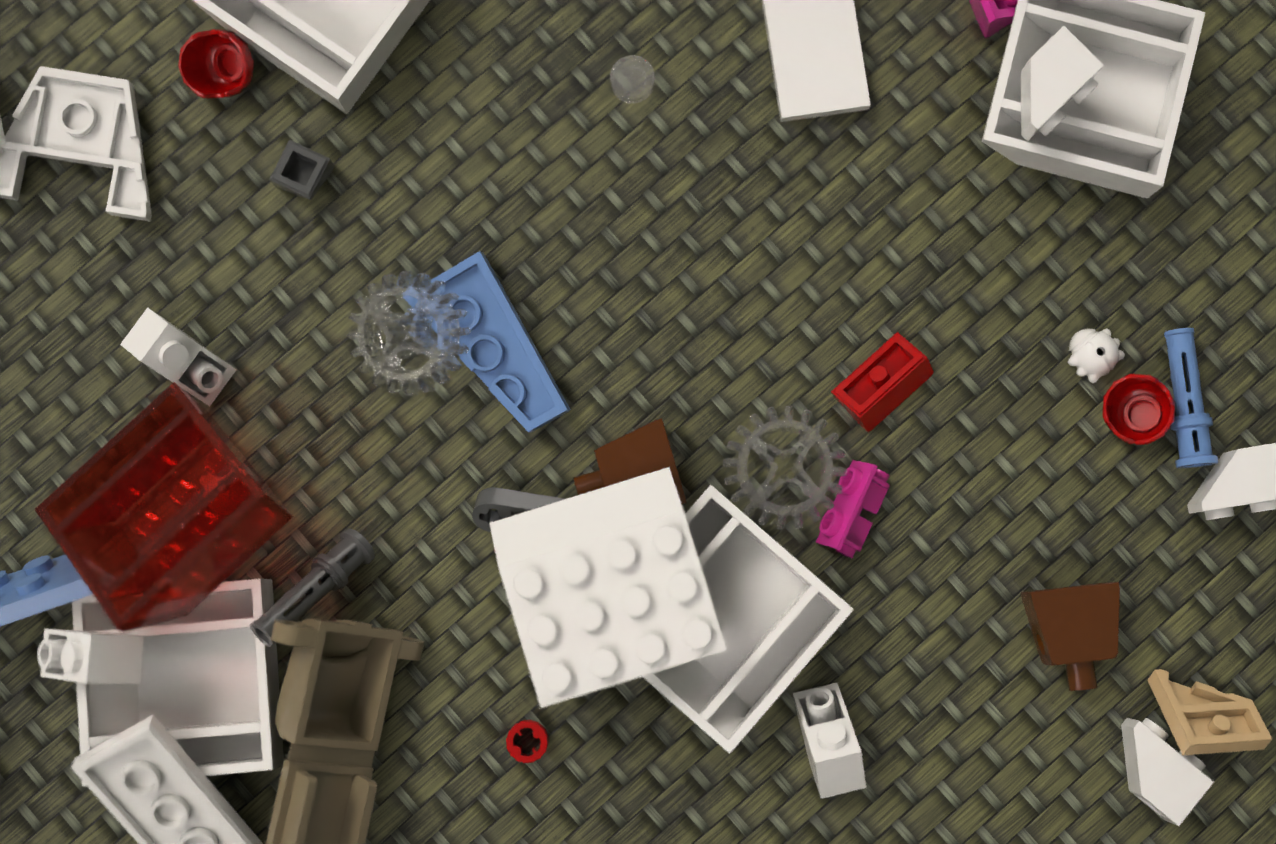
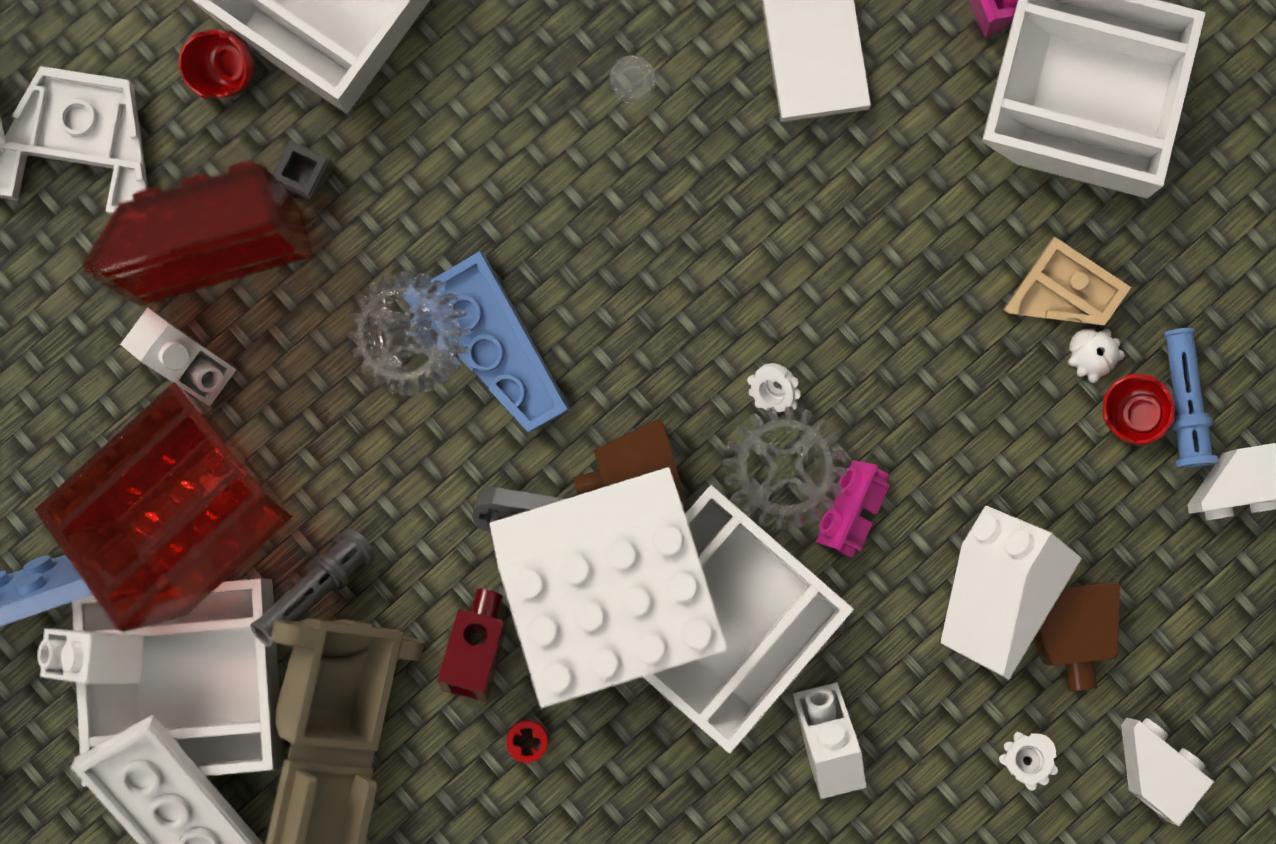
(199, 235): none -> clear red slope
(471, 668): none -> dark red torso
(774, 387): none -> white animal
(883, 381): red slope -> none
(1004, 589): none -> white slope
(1041, 753): none -> white animal
(1051, 78): white slope -> none
(1067, 288): none -> tan wing
(1208, 719): tan wing -> none

